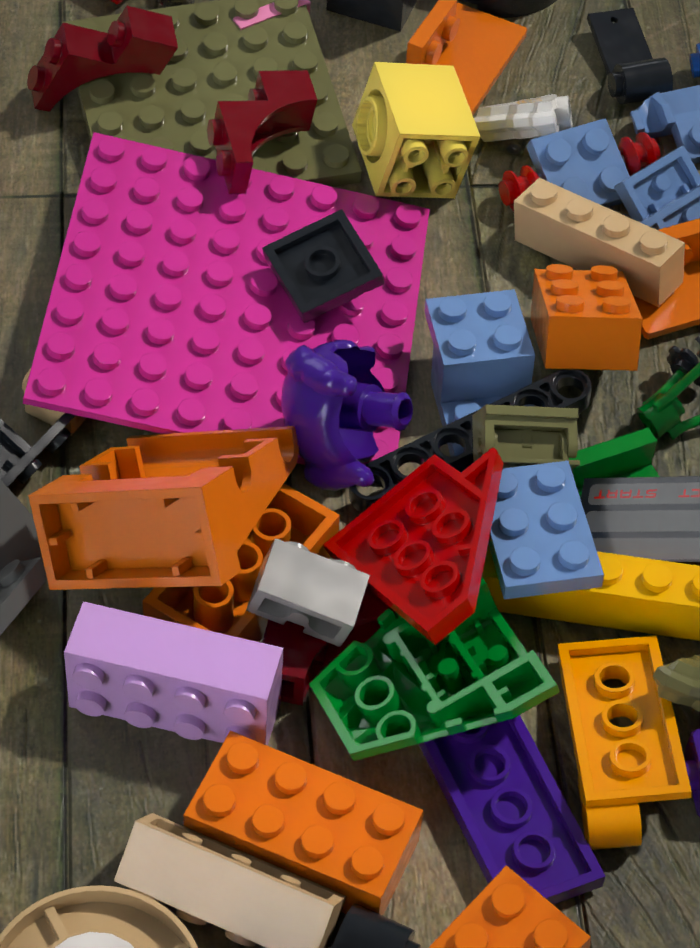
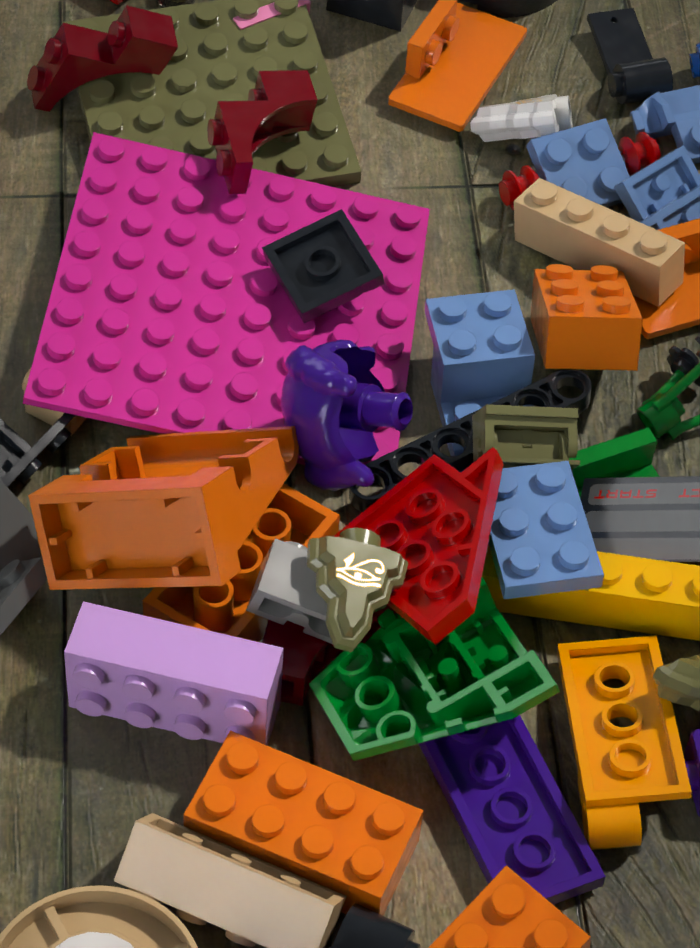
(354, 581): none -> olive rock
(415, 130): light yellow brick -> none

